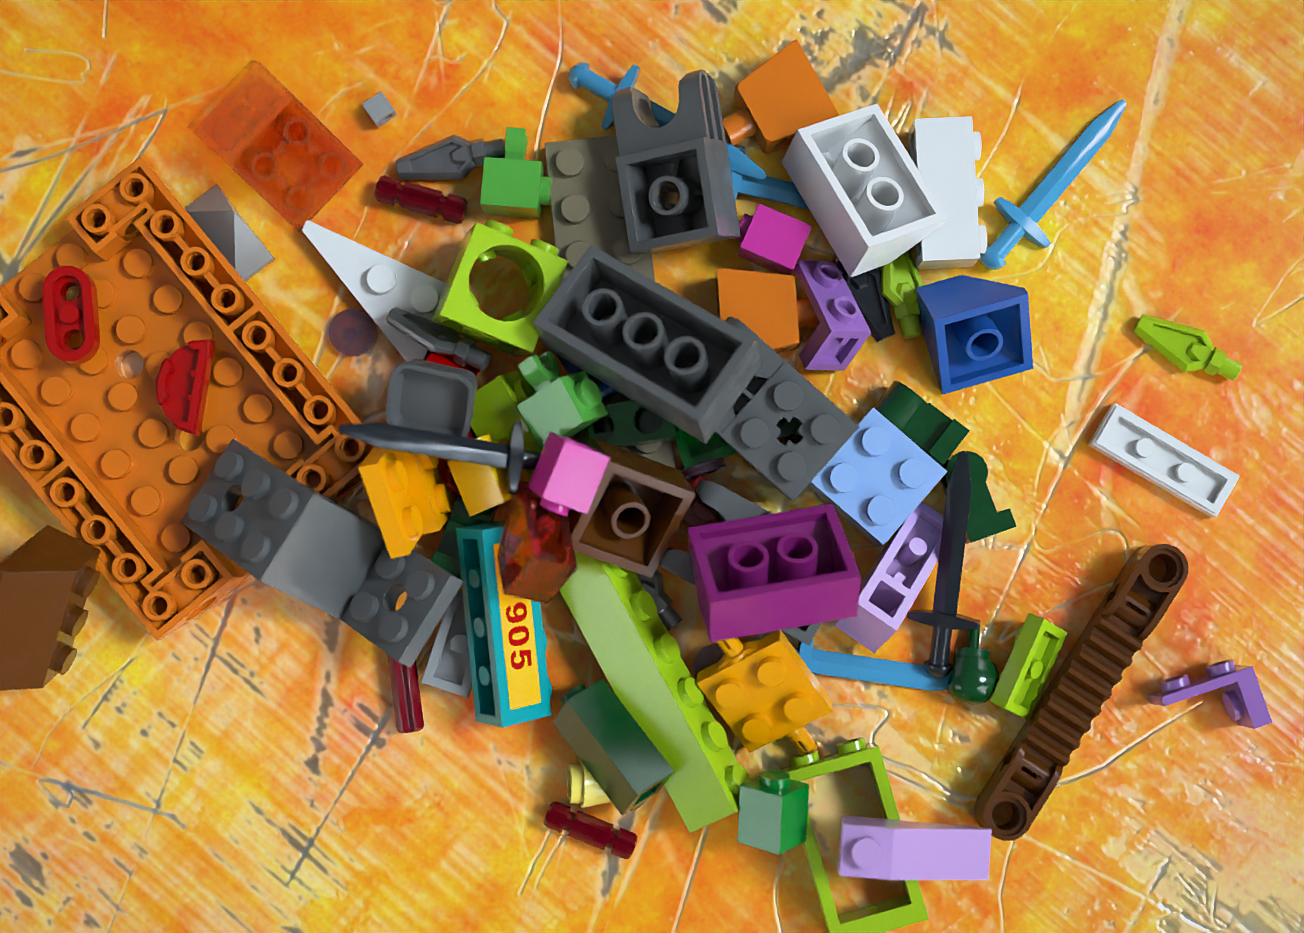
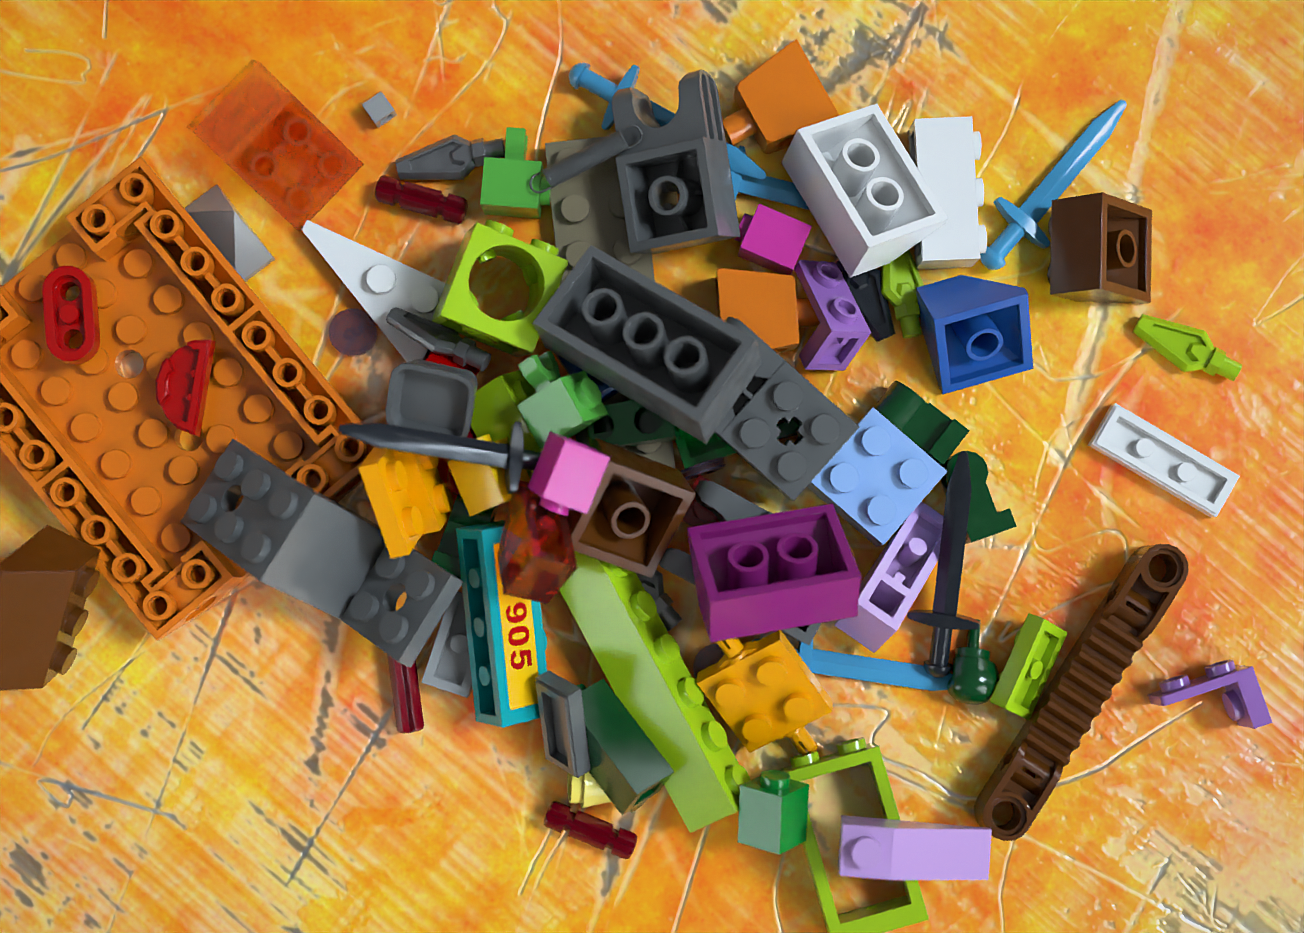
(563, 723): none -> dark grey tile
(585, 159): none -> dark grey piece
(1100, 250): none -> reddish brown slope

